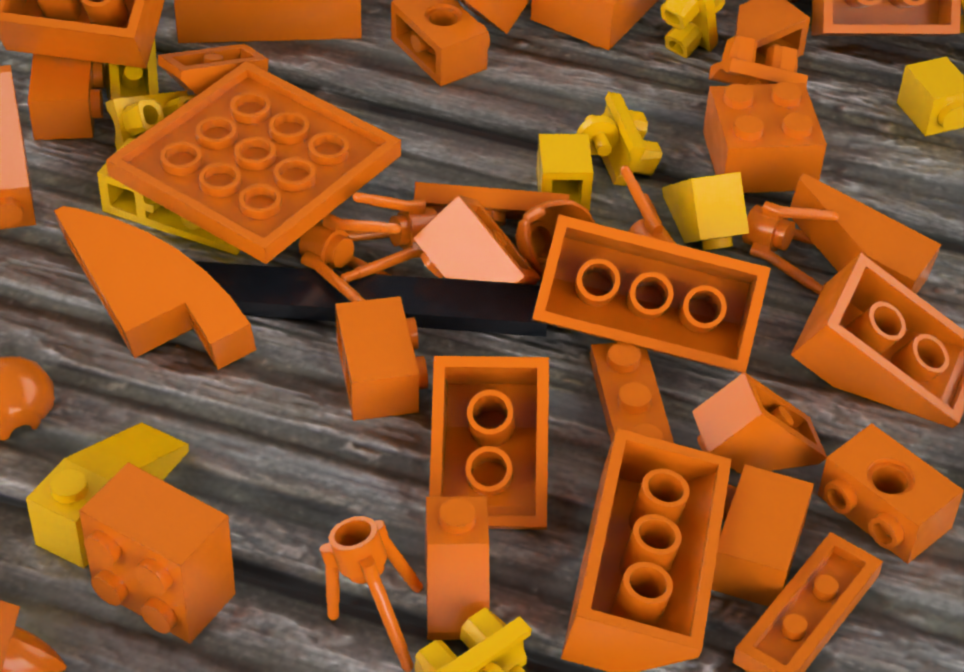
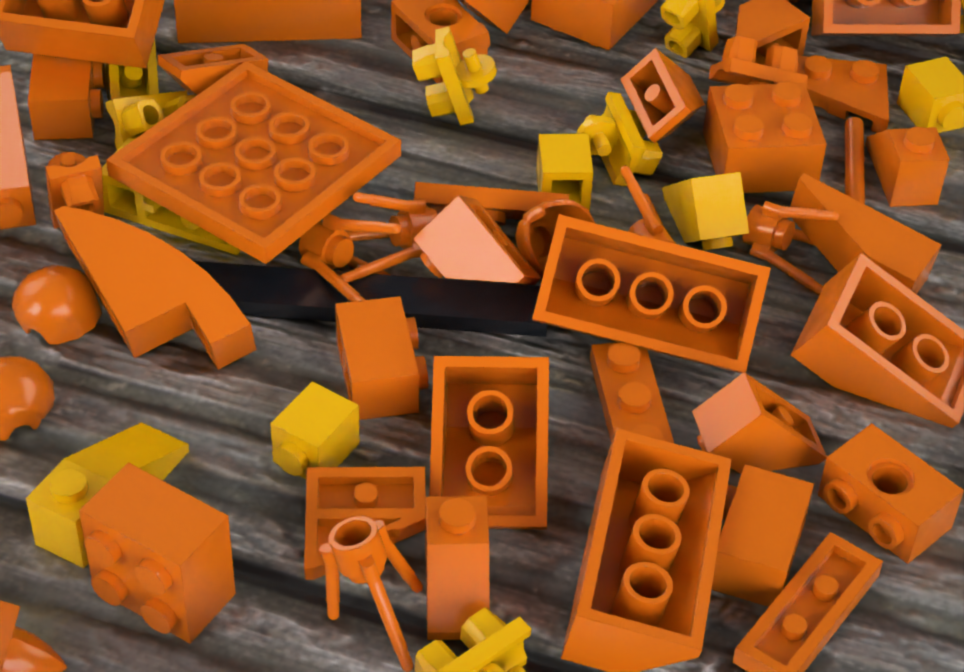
(56, 304): none -> orange hair
(74, 183): none -> orange hips
(315, 431): none -> yellow brick
(379, 493): none -> orange wing
(459, 75): none -> yellow hips
(661, 95): none -> orange slope
(848, 87): none -> orange wing
(854, 159): none -> orange bar
(909, 165): none -> orange slope

